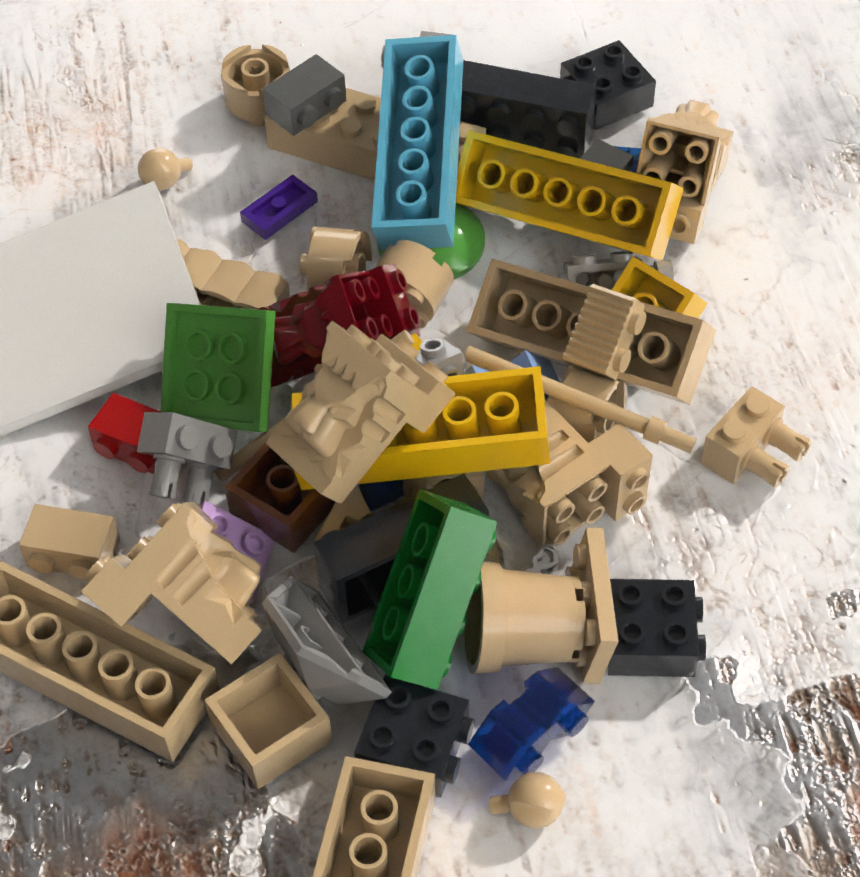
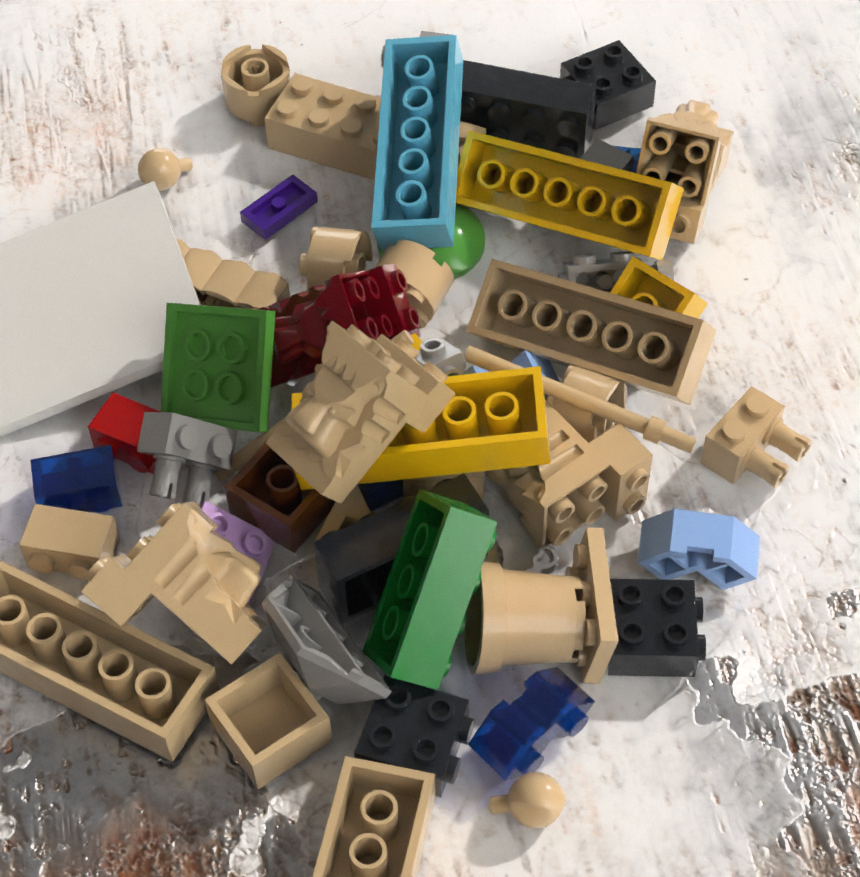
(78, 480): none -> clear blue brick
(304, 94): dark grey brick -> none
(605, 332): tan brick -> none
(701, 542): none -> light blue brick

